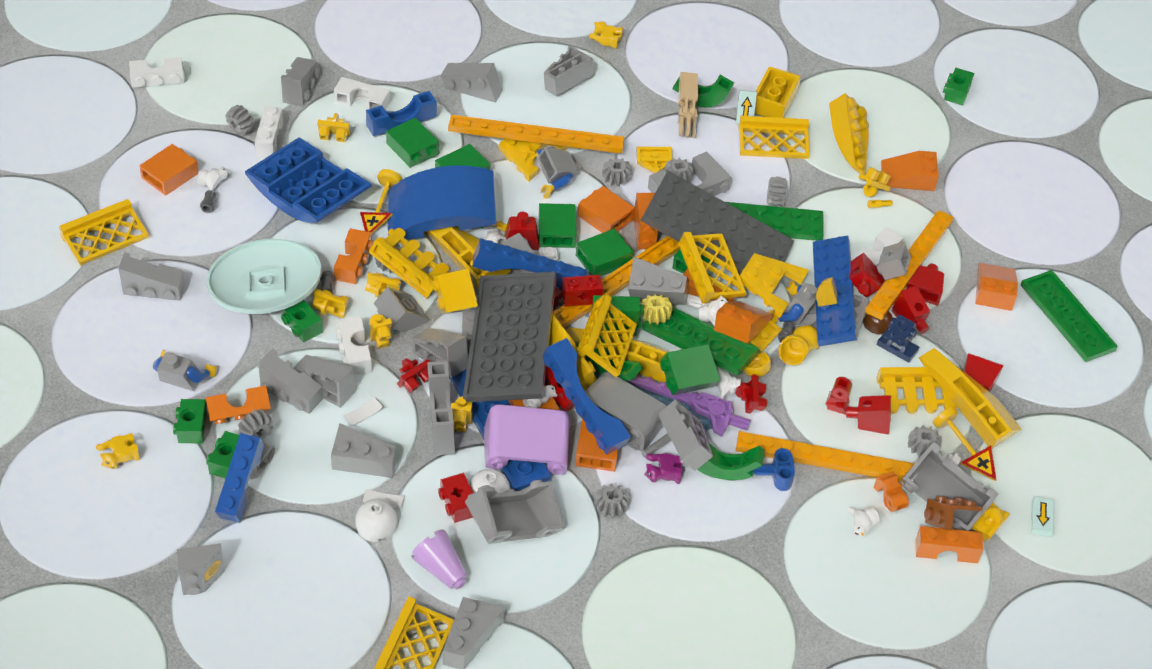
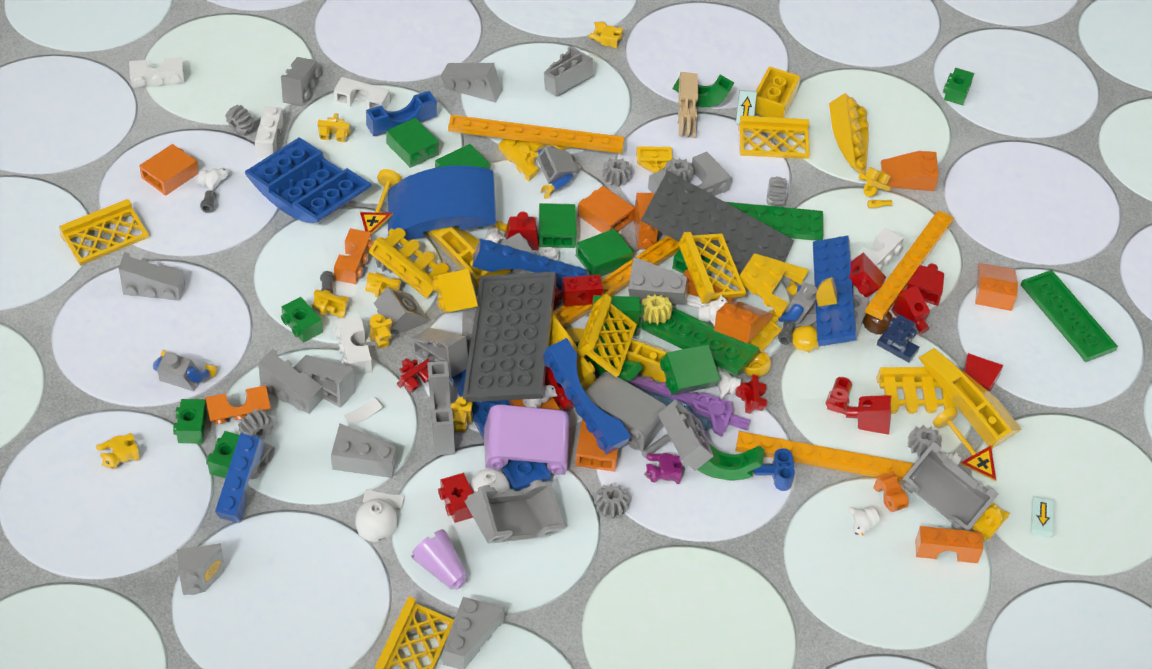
(240, 274): light aqua dish -> none
(793, 349): yellow hair -> none
(894, 261): light grey brick -> none
(940, 510): dark orange bracket -> none

